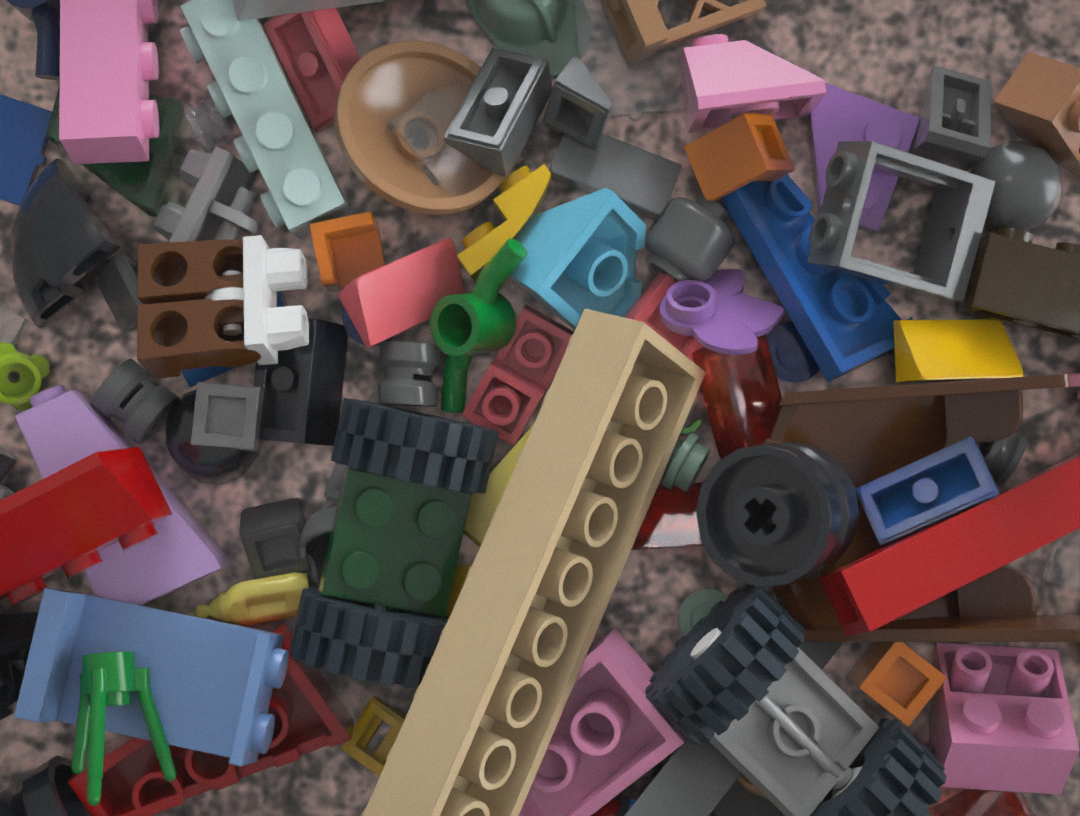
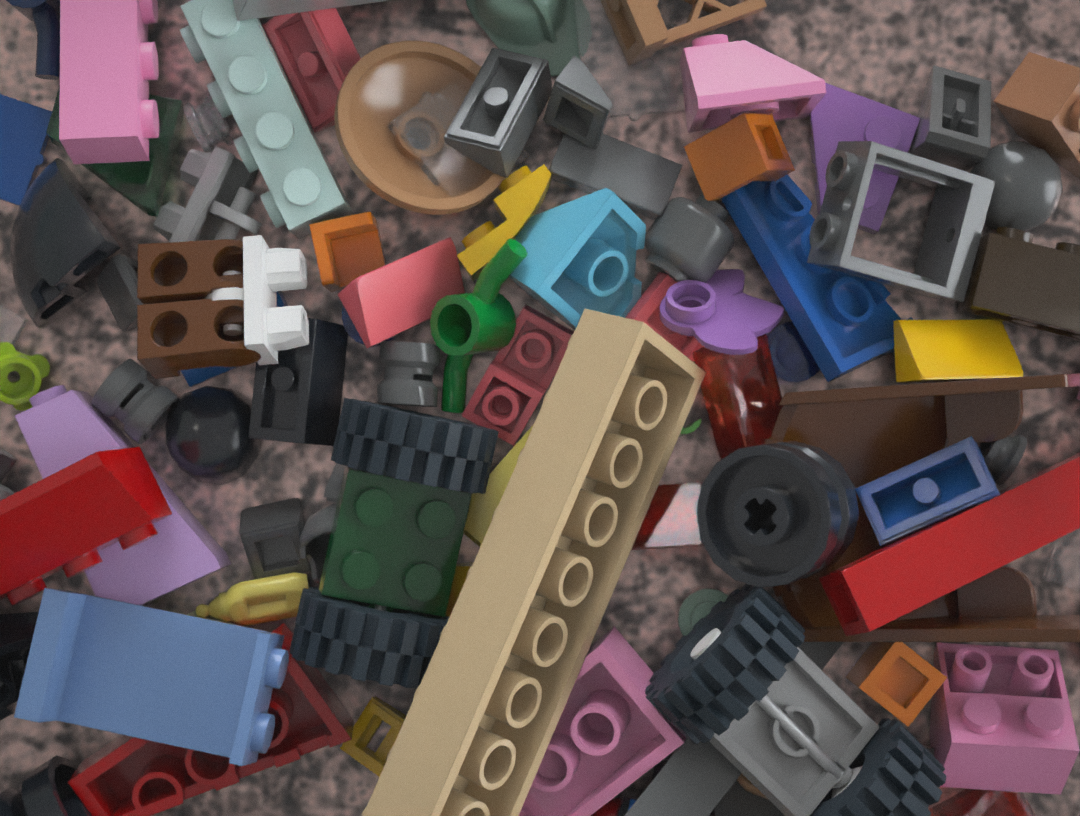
(105, 683): green plant -> none
(227, 416): flat silver tile -> none
(685, 463): sand green plate -> none

